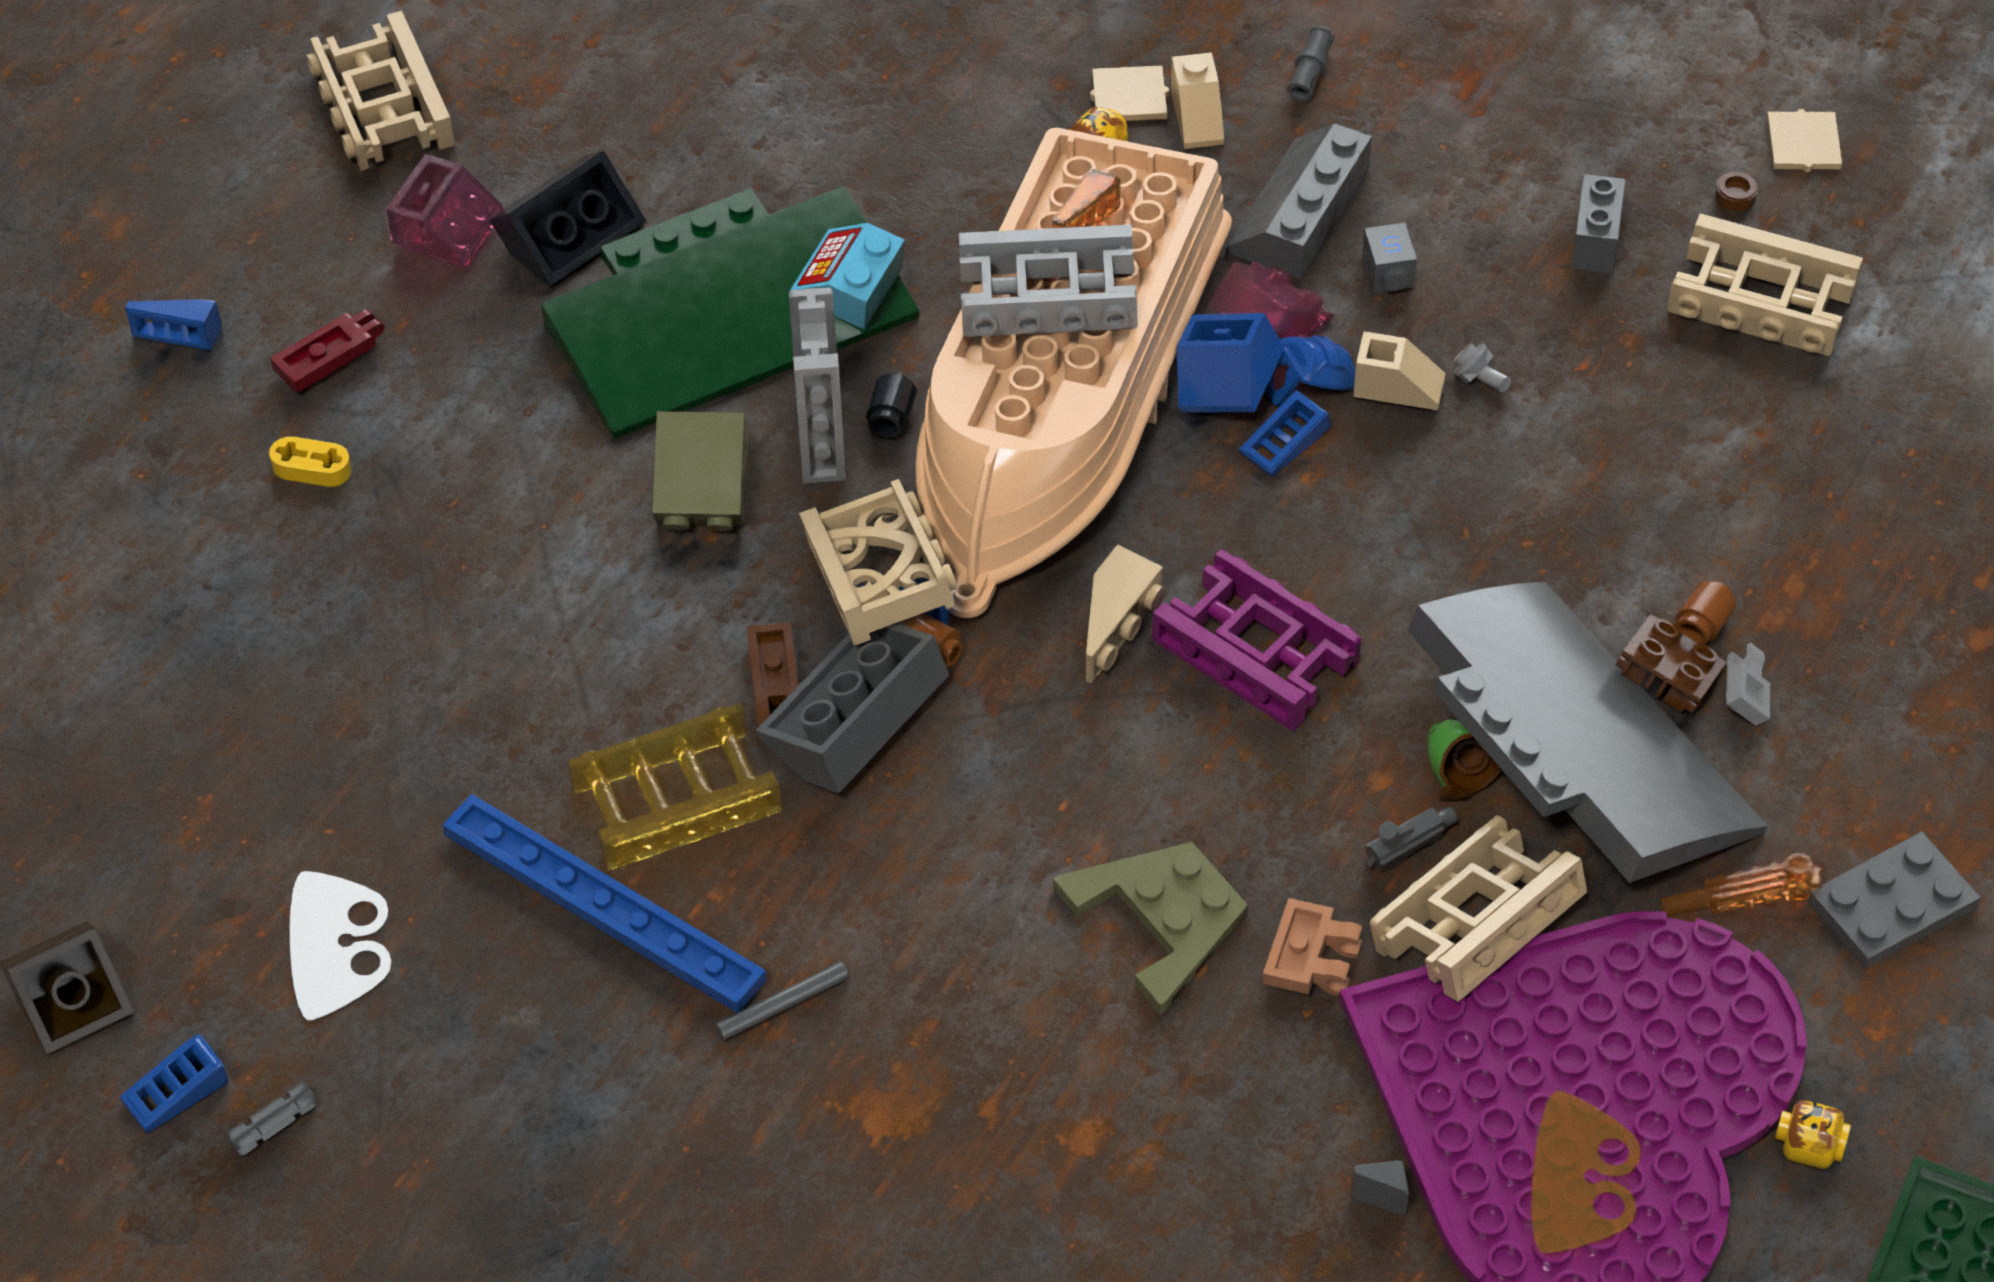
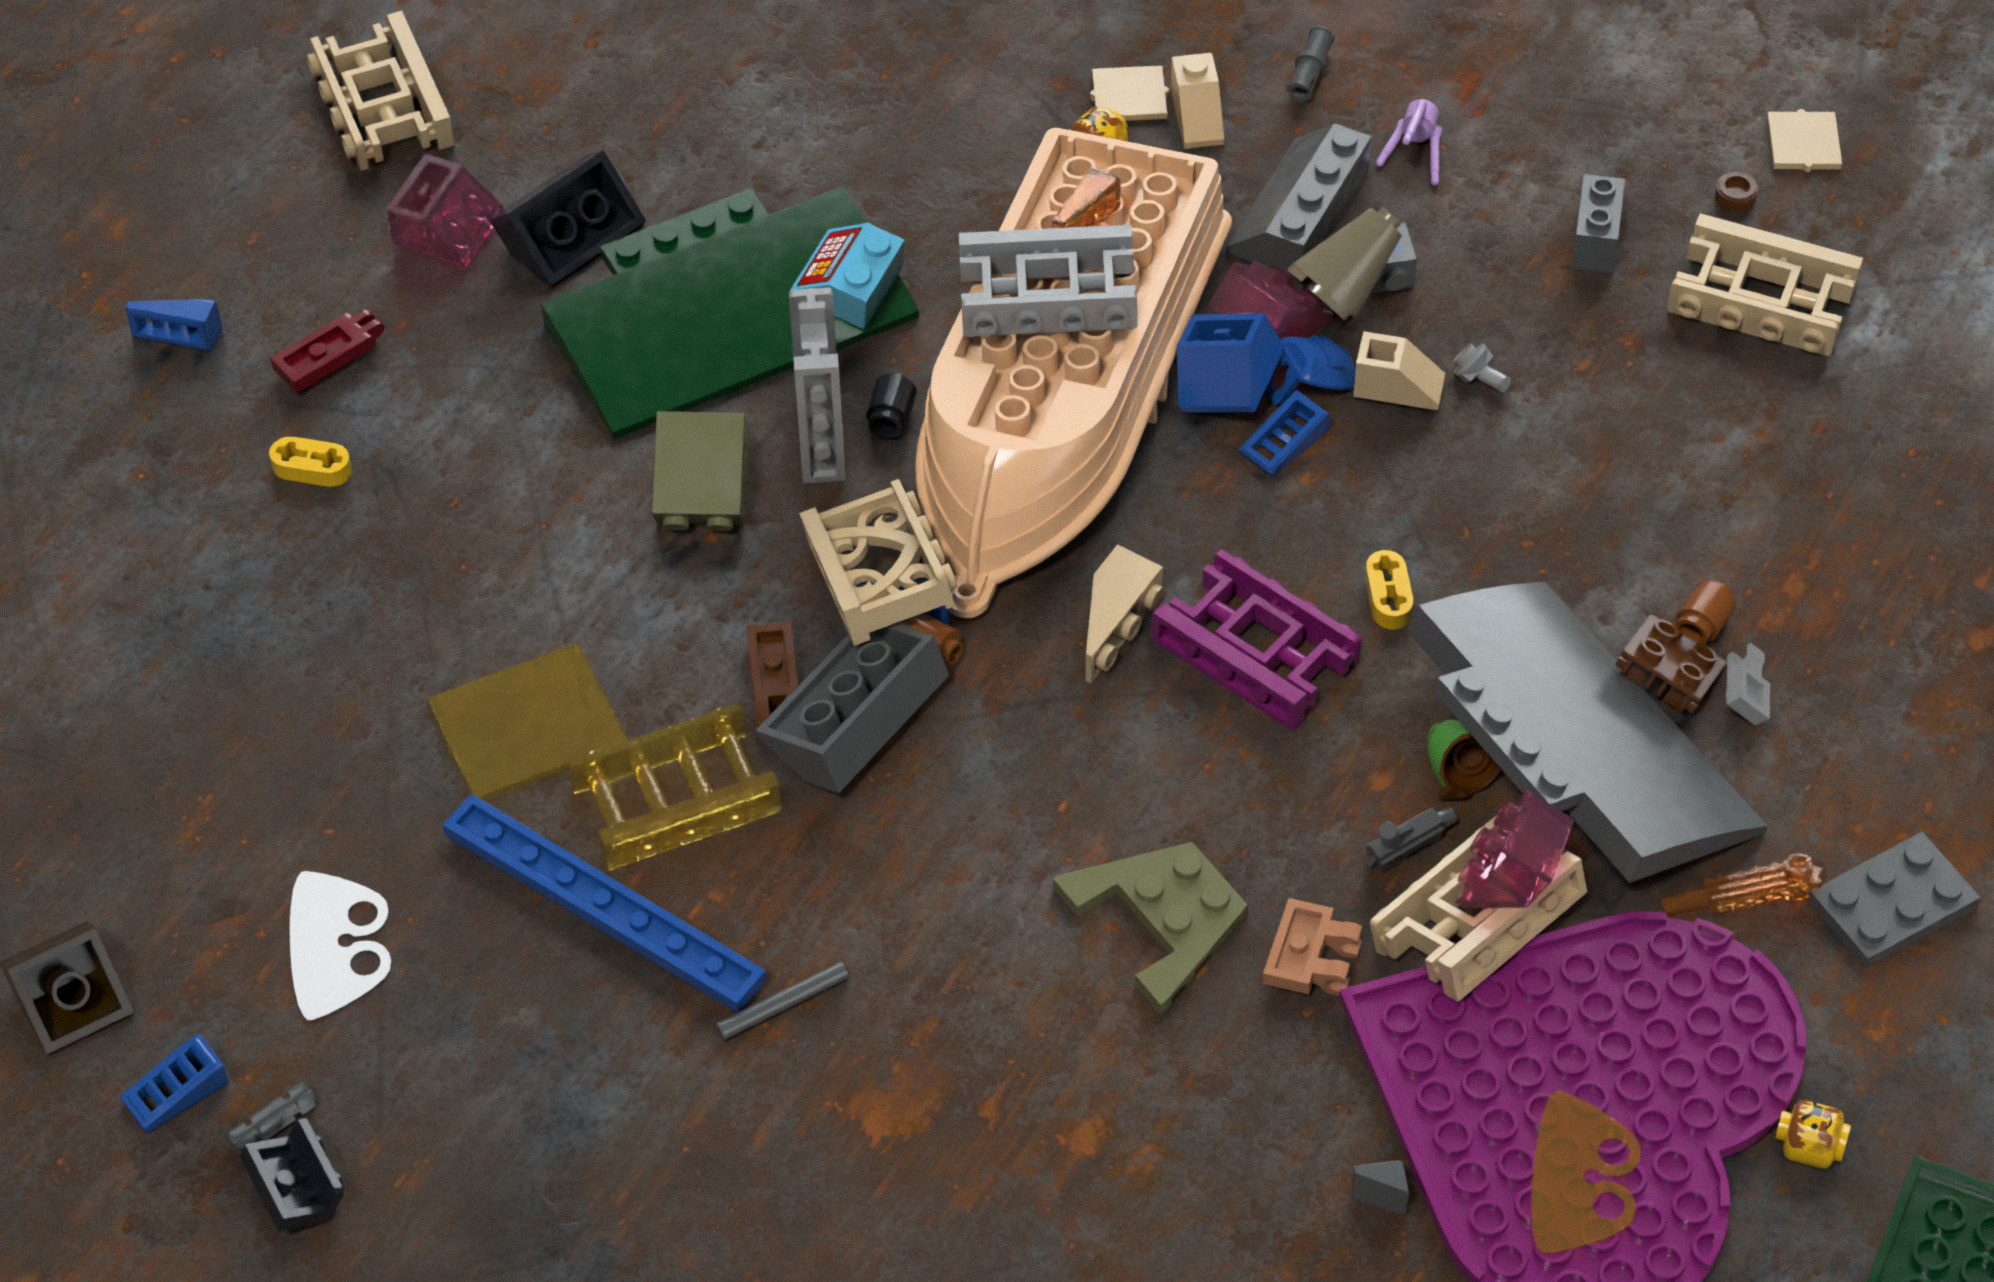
(294, 1177): none -> black bracket
(525, 721): none -> clear yellow piece
(1349, 262): none -> dark tan cone
(1397, 588): none -> yellow beam
(1417, 127): none -> lavender plant
(1515, 856): none -> clear pink slope

